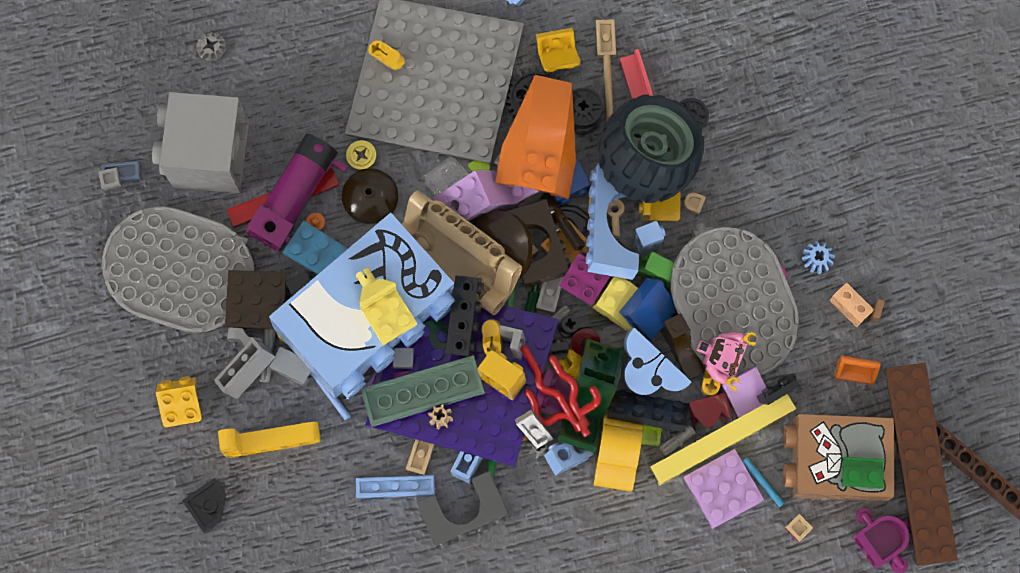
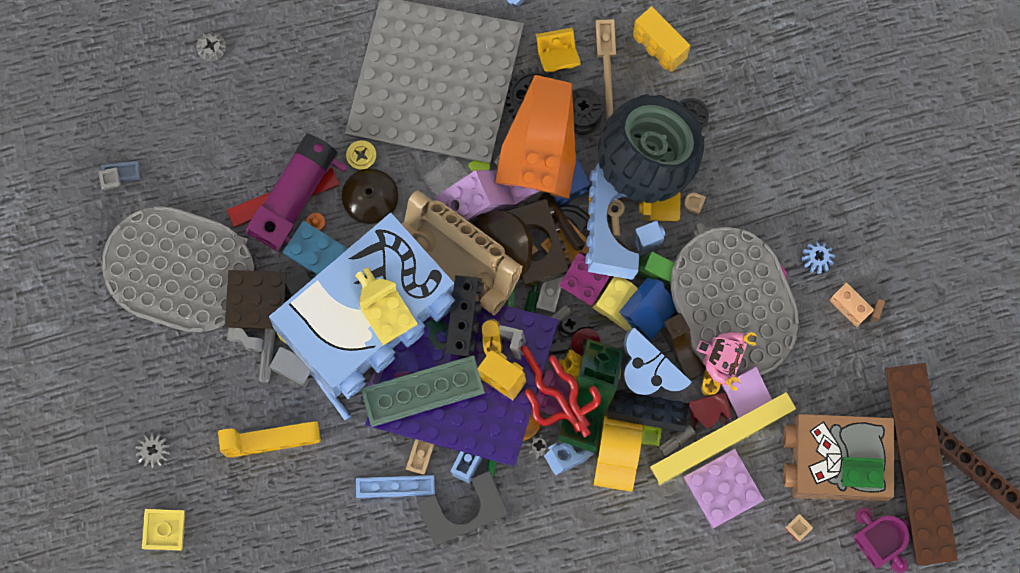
(156, 457): none -> light grey gear
(163, 529): none -> light yellow plate
(178, 401): yellow bracket -> none
(202, 142): light grey piece -> none
(207, 505): black plate -> none
(244, 368): light grey brick -> none
(393, 59): yellow piece -> none
(403, 358): light grey tile -> none
(437, 413): tan gear -> none
(534, 429): plate -> none
(635, 75): coral panel -> none
(661, 39): none -> yellow brick
(763, 482): dark azure bar -> none
(783, 387): black hinge -> none
(857, 370): orange tile -> none

